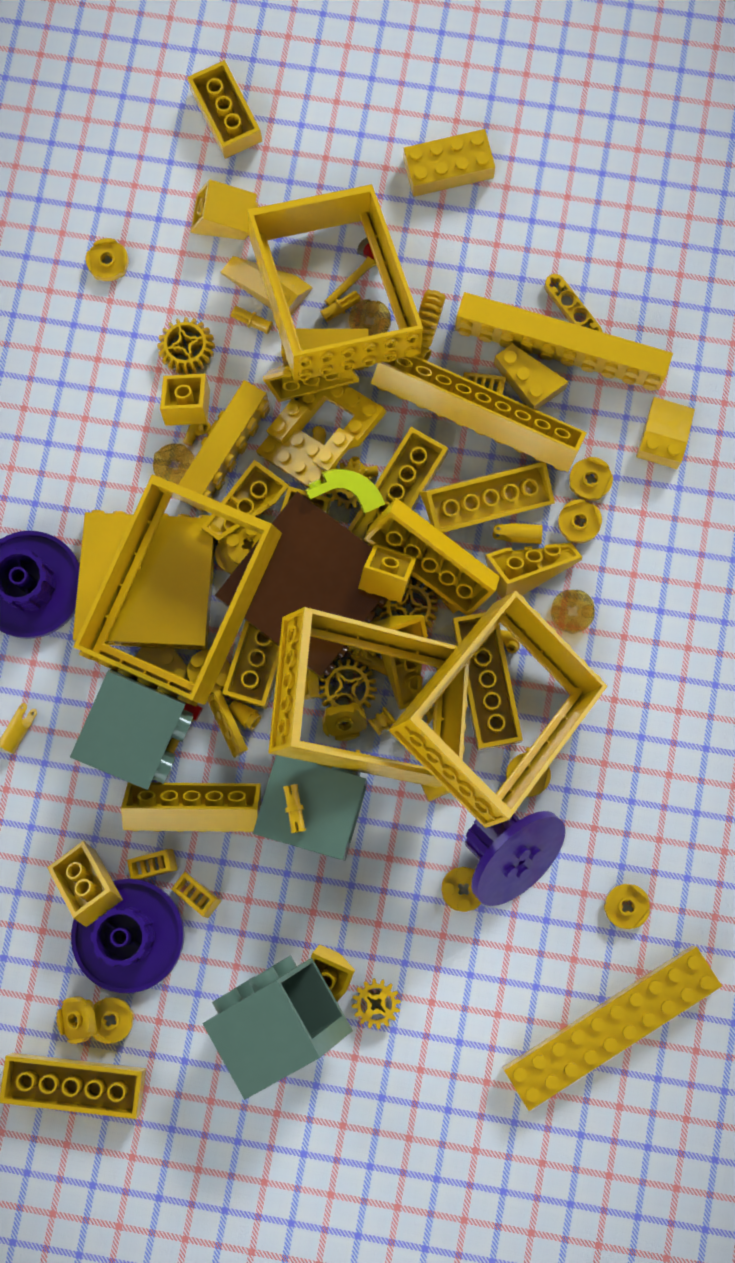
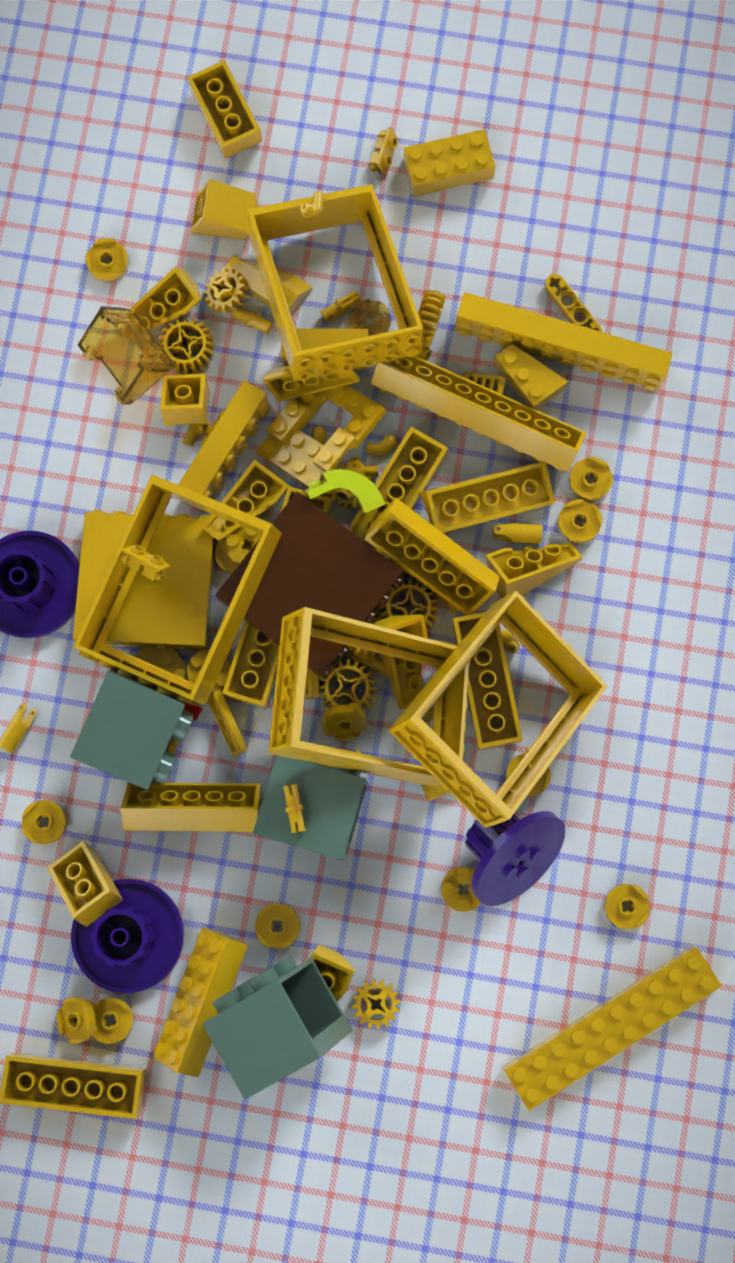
(31, 822): none -> yellow plate
(126, 350): none -> clear yellow windscreen
(136, 557): none -> yellow hinge
(166, 455): clear yellow plate -> none
(166, 863): yellow slope -> none
(168, 299): none -> yellow wedge
(207, 977): none -> yellow brick
(209, 907): yellow slope -> none
(225, 290): none -> yellow gear
(245, 715): yellow cone -> none
(290, 926): none -> yellow plate
(315, 208): none -> yellow arm
(364, 250): yellow piece -> none
(382, 721): yellow bush -> none
(383, 447): none -> yellow arm
(386, 143): none -> yellow hinge
(387, 573): yellow slope -> none
(585, 611): clear yellow plate -> none
(665, 433): yellow slope -> none

